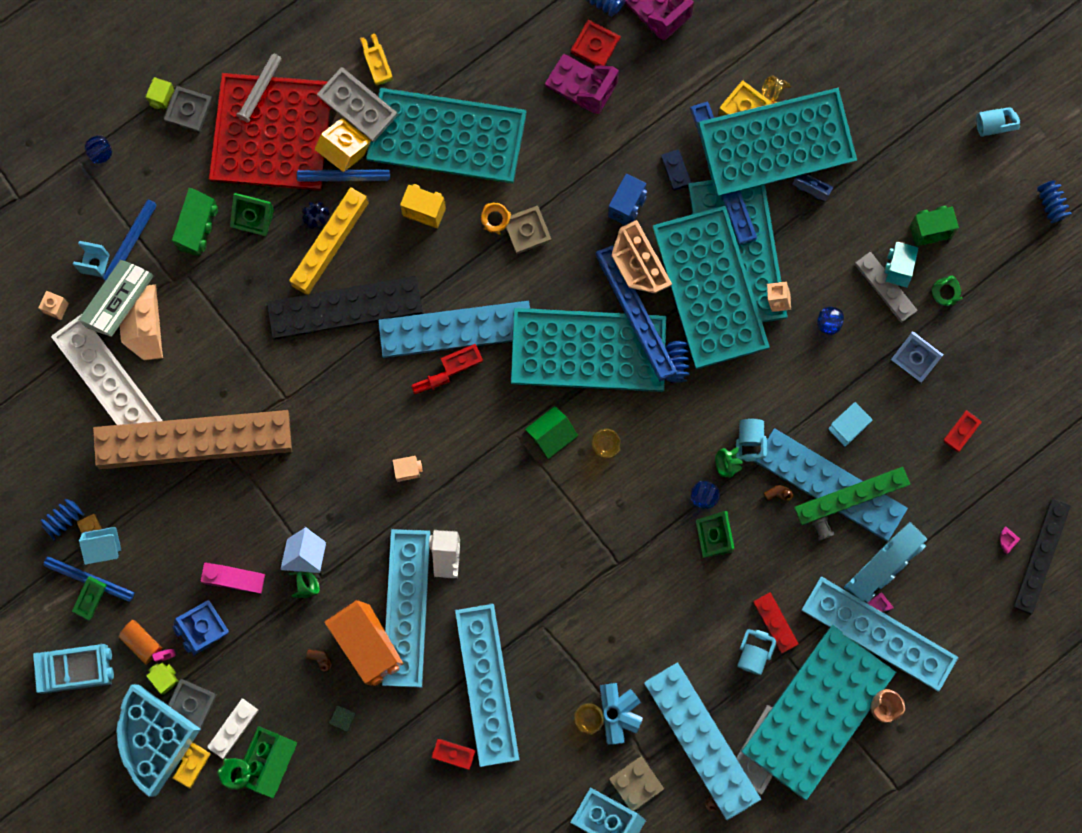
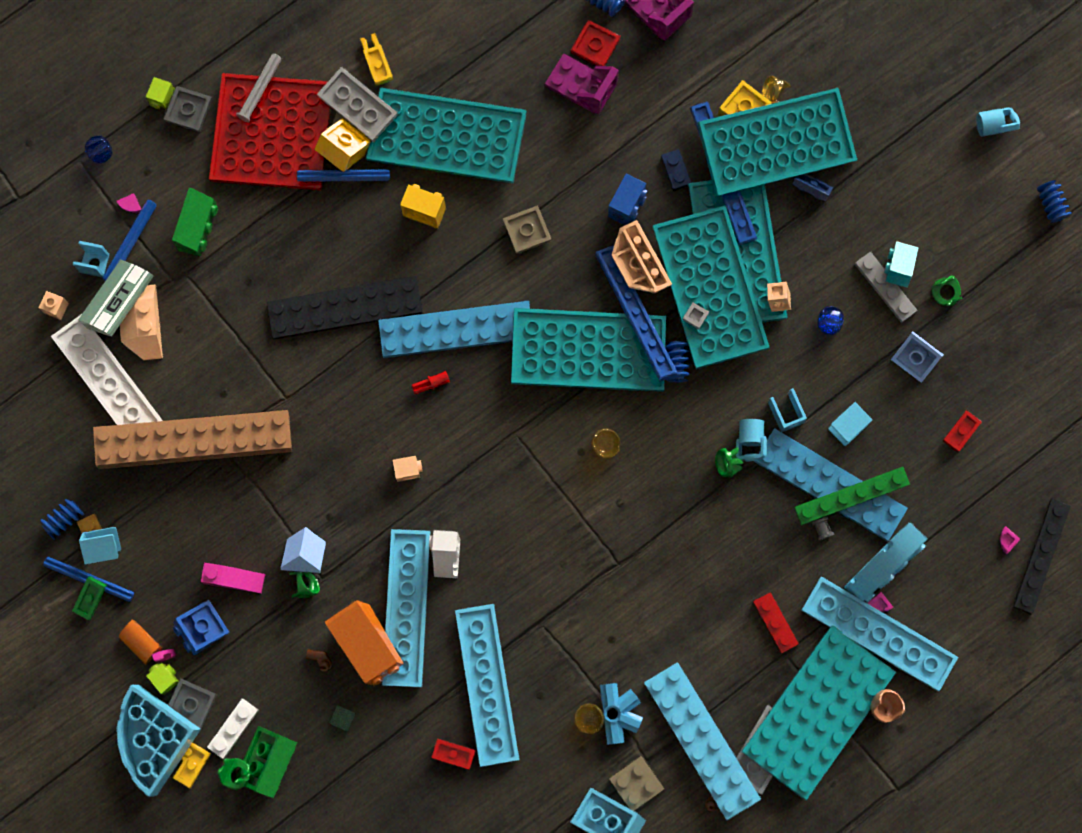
(73, 668): medium azure door -> none
(130, 204): none -> dark pink tile
(251, 214): green slope -> none
(320, 218): clear blue piece -> none
(329, 241): yellow brick -> none
(462, 360): red plate -> none
(497, 208): light orange piece -> none
(552, 432): green slope -> none
(695, 315): none -> light grey plate
(705, 494): clear blue piece -> none
(715, 535): green slope -> none
(752, 657): medium azure piece -> none
(780, 492): reddish brown arm -> none
(798, 408): none -> medium azure piece
(934, 225): green brick -> none

